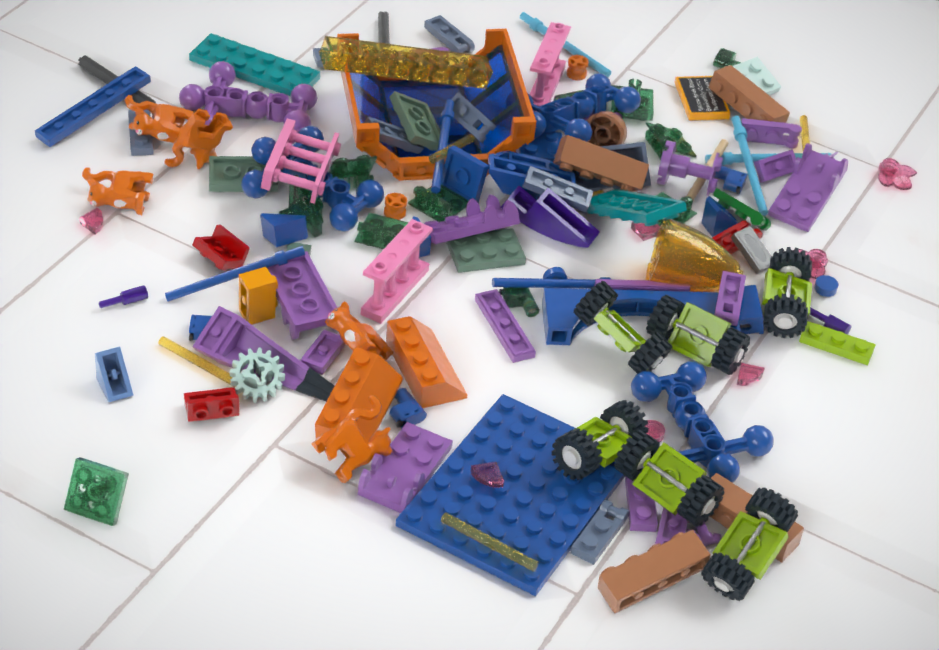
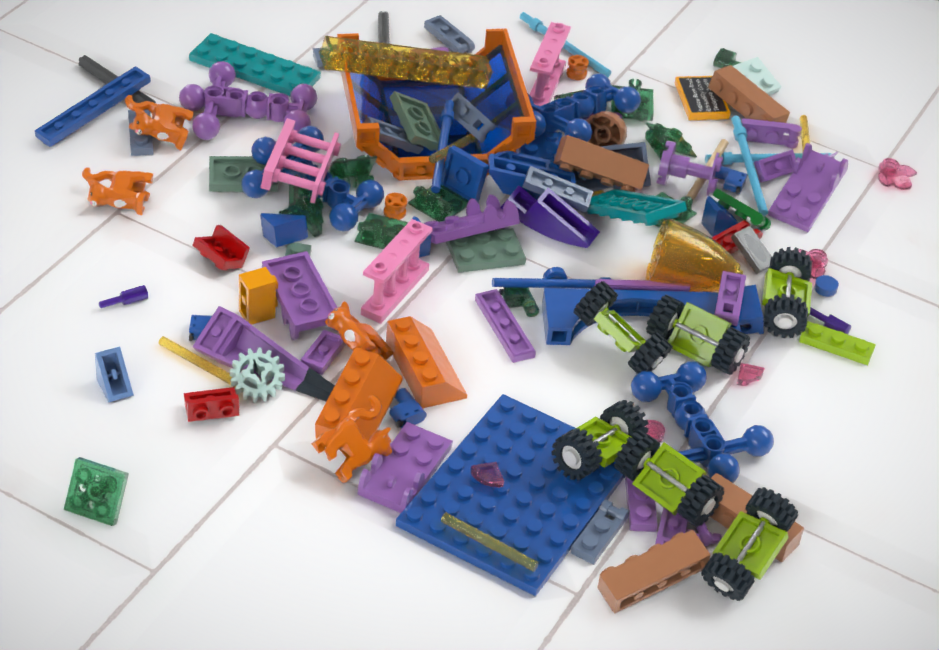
(92, 220): clear pink tile -> none
(199, 137): orange animal -> none
(279, 258): blue bar -> none
(645, 232): clear pink tile -> none

